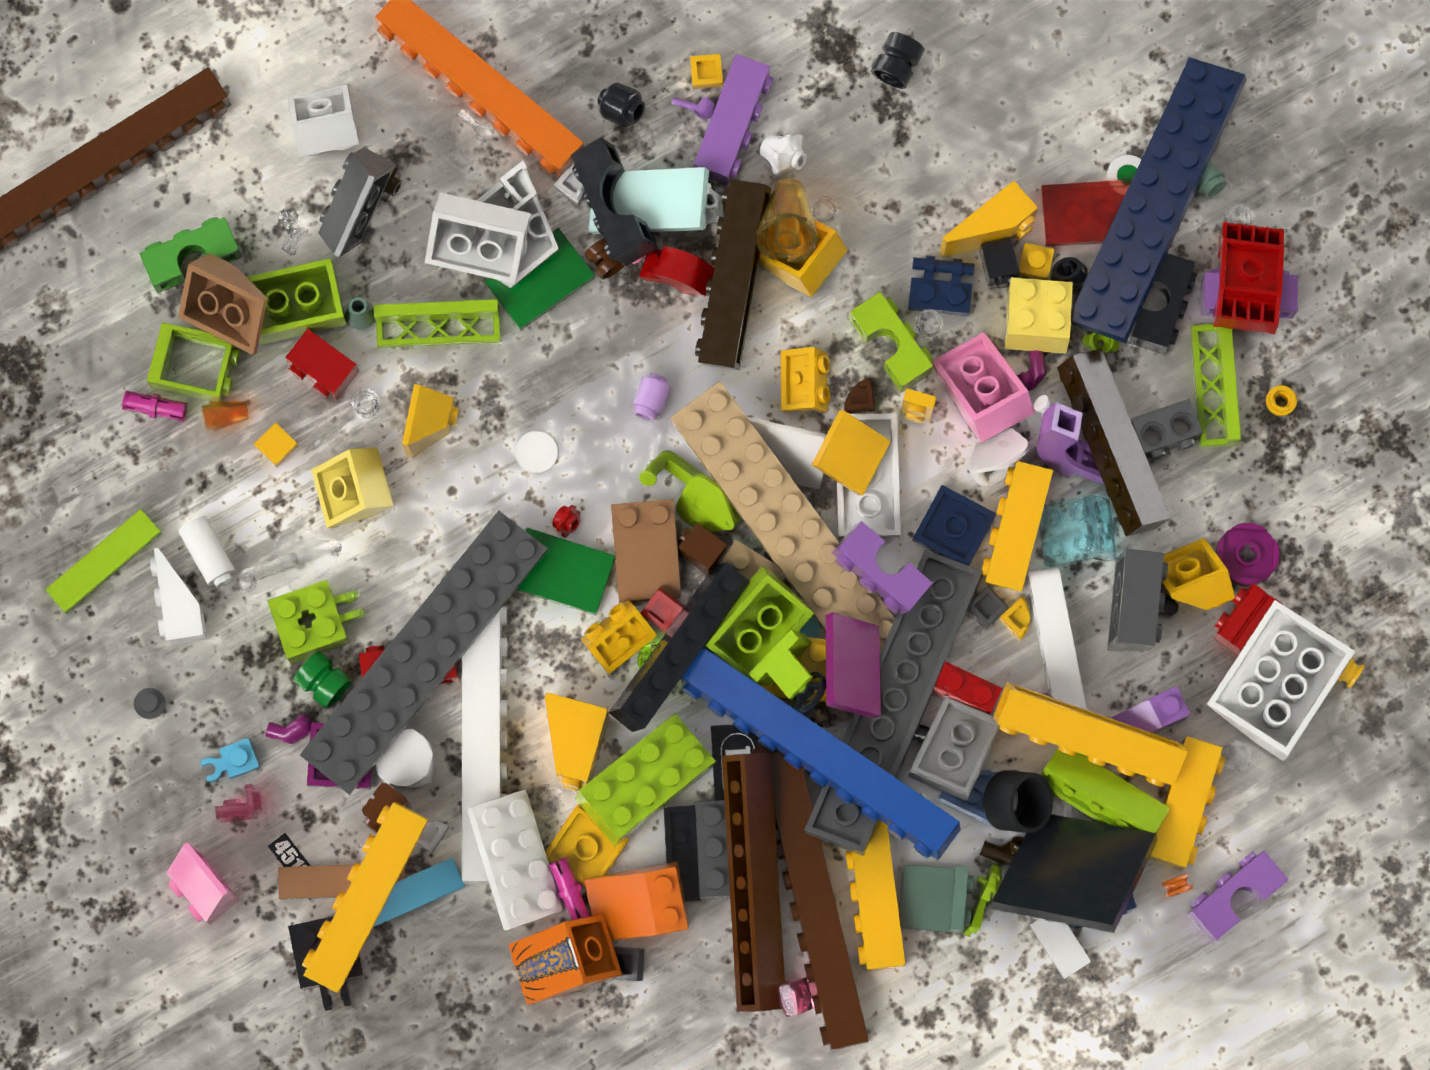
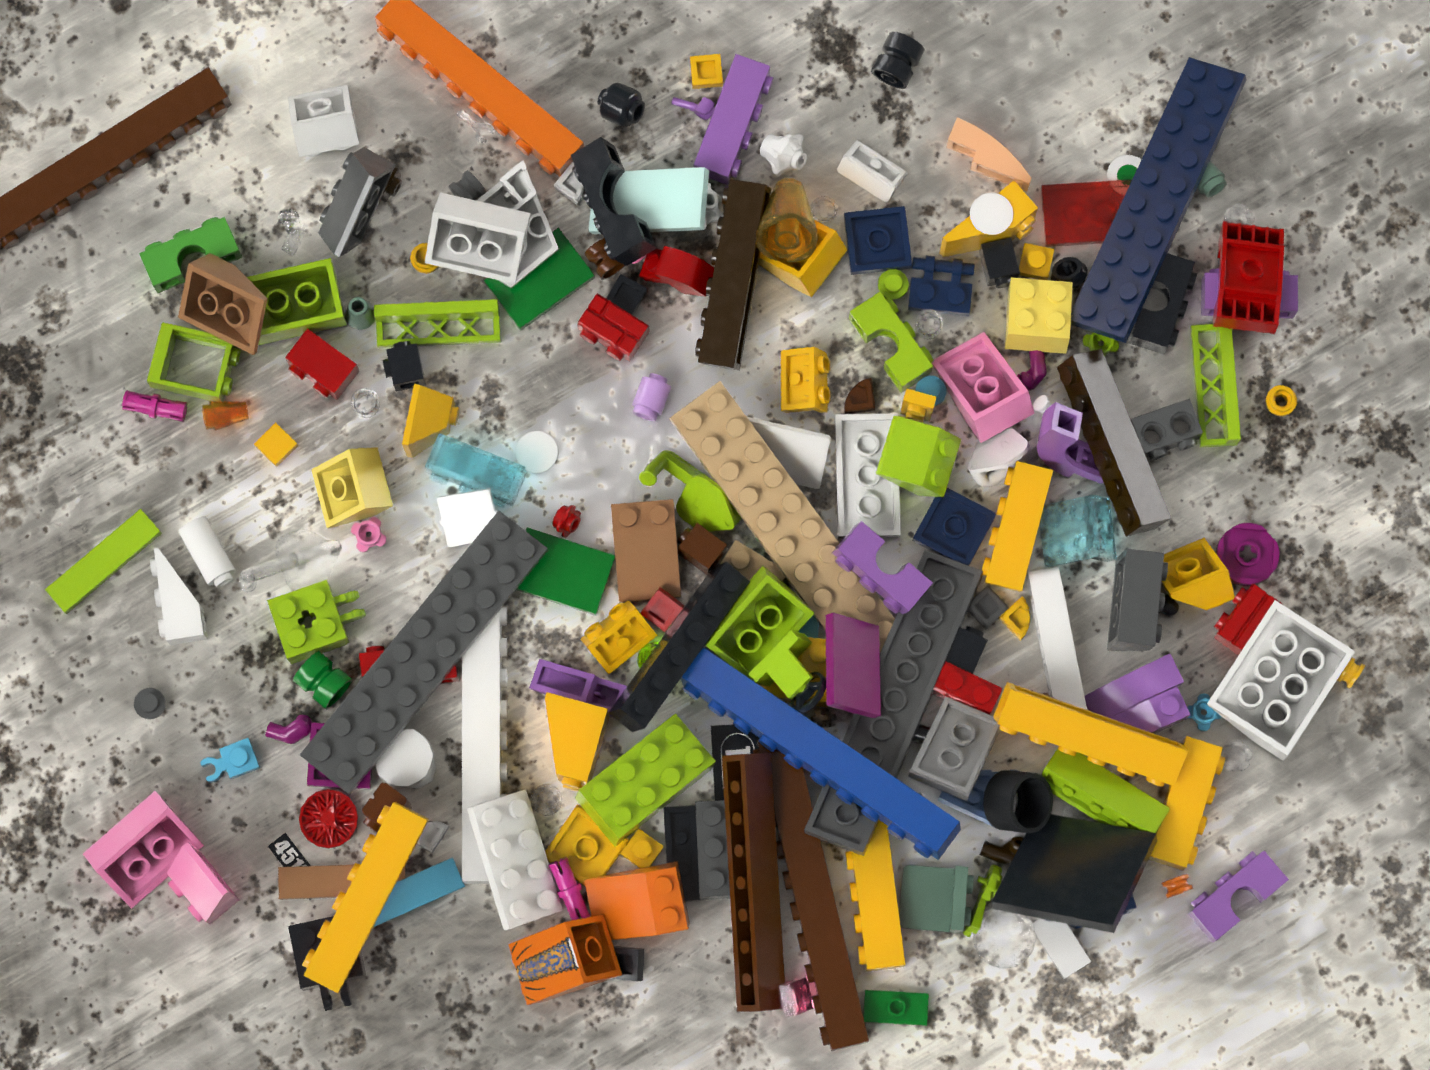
(140, 849): none -> bright pink slope
(235, 810): clear pink bracket -> none
(328, 818): none -> red wheel
(360, 530): none -> bright pink plate
(404, 366): none -> black brick
(418, 259): none -> yellow plate
(465, 515): none -> white piece
(467, 187): none -> dark grey wheel
(475, 470): none -> clear light blue brick
(575, 685): none -> medium lavender slope
(612, 328): none -> red brick
(627, 294): none -> black plate
(642, 849): none -> yellow plate
(851, 452): yellow tile -> none
(871, 171): none -> white slope
(877, 240): none -> dark blue plate
(893, 284): none -> lime plate
(896, 1007): none -> green plate
(918, 457): none -> lime slope
(933, 386): none -> medium azure plate
(967, 648): none -> black brick
(988, 154): none -> light nougat slope
(991, 213): none -> white sticker
(1005, 938): none -> clear dish
(1135, 687): none -> medium lavender slope
(1203, 721): none -> medium azure plate

